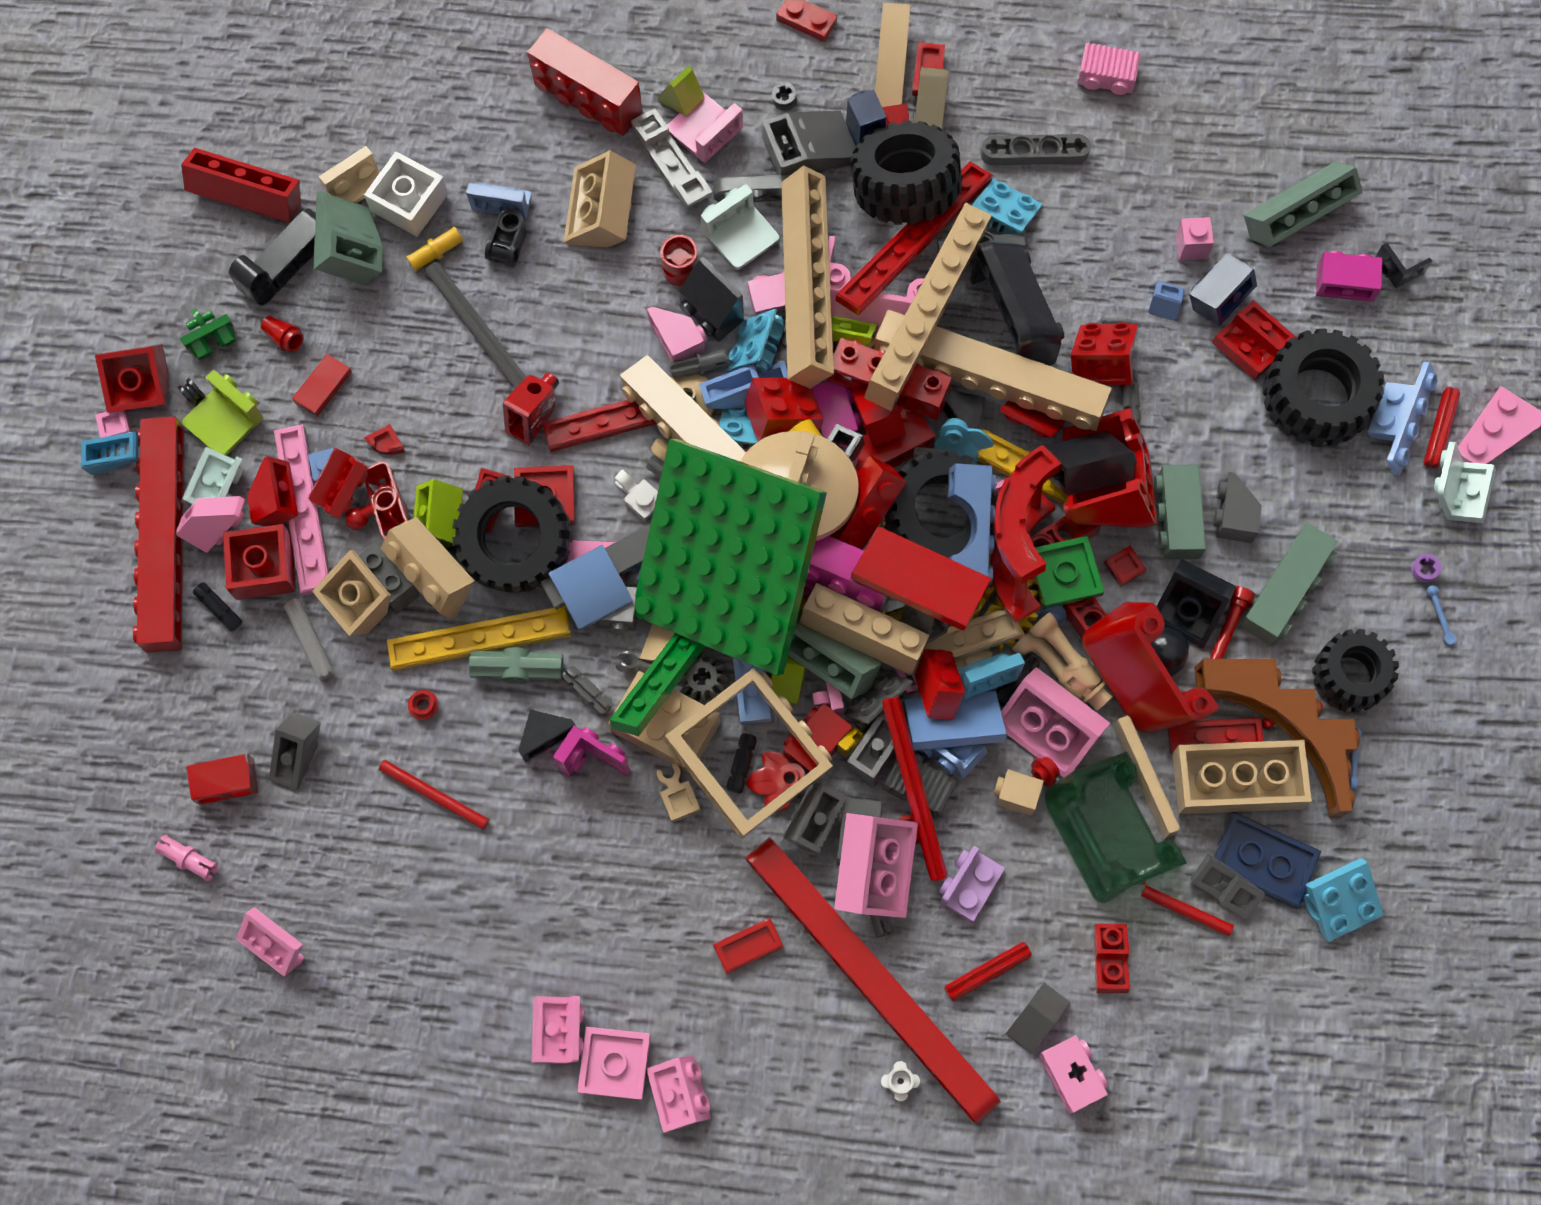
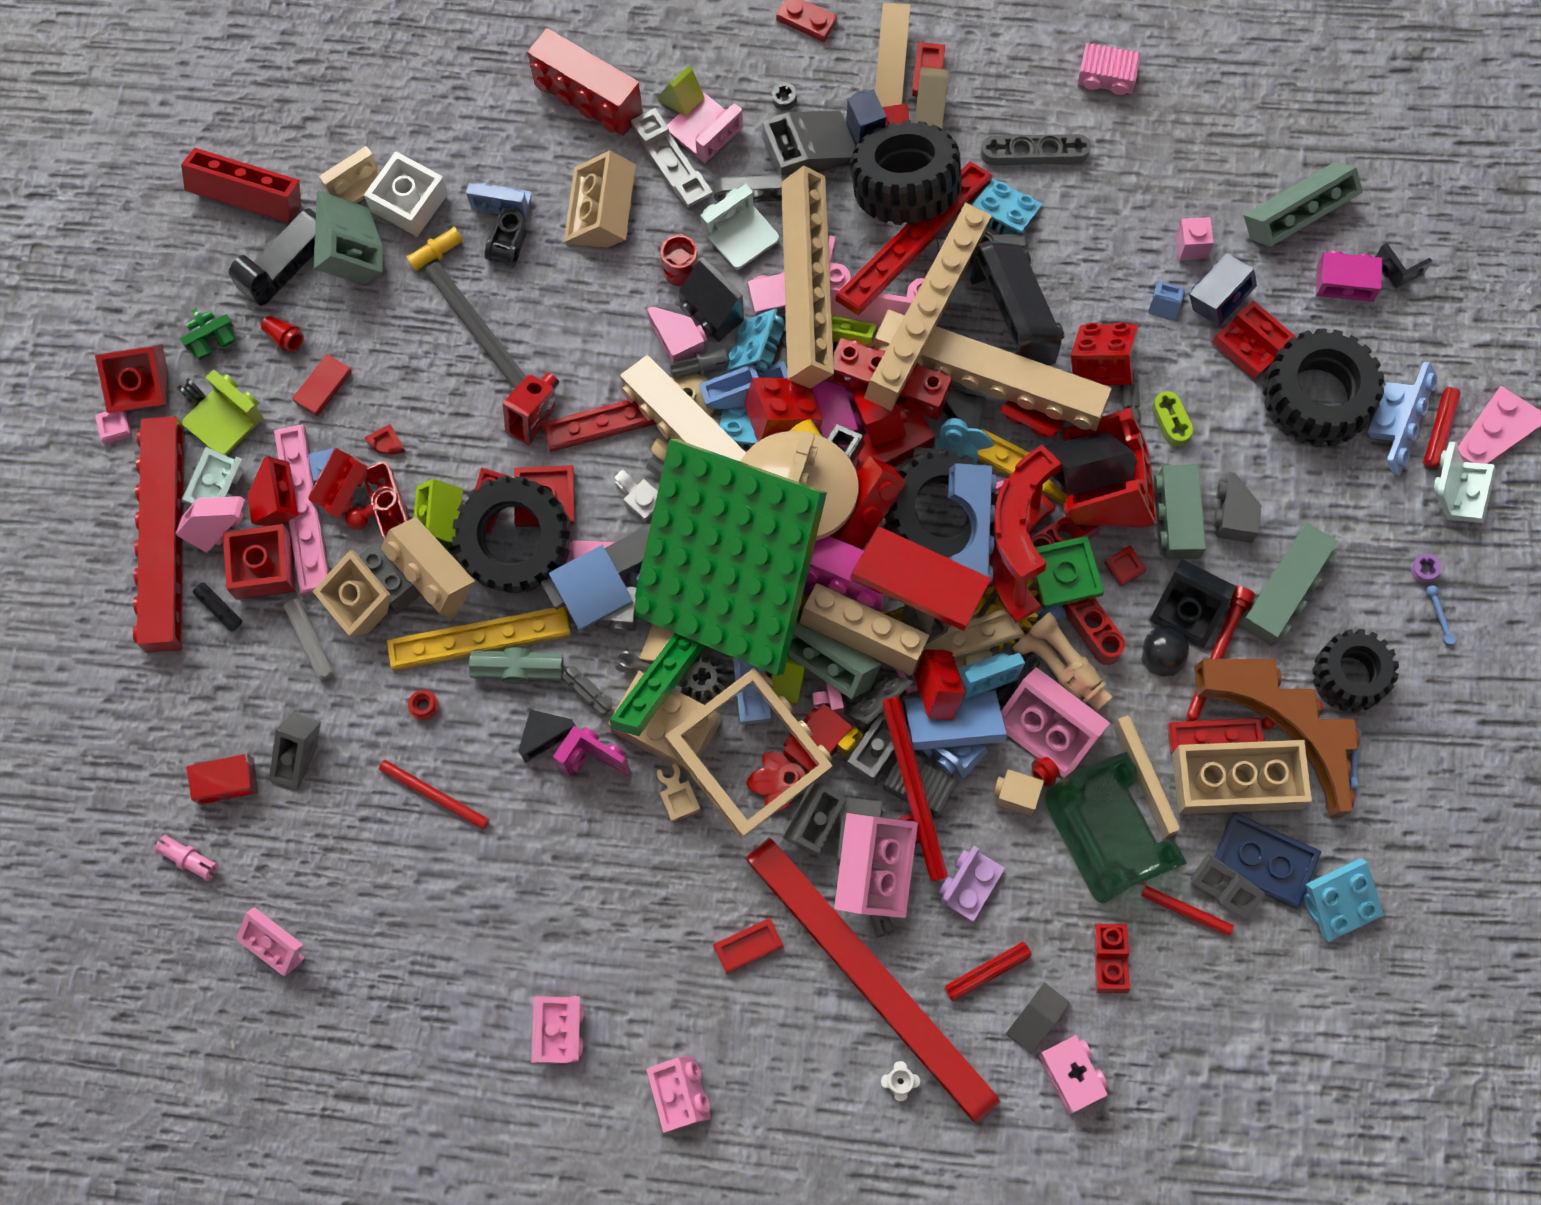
(91, 448): dark azure slope -> none
(614, 1063): bright pink plate -> none
(741, 763): black axle -> none
(1135, 673): red windscreen -> none
(1178, 416): none -> lime beam

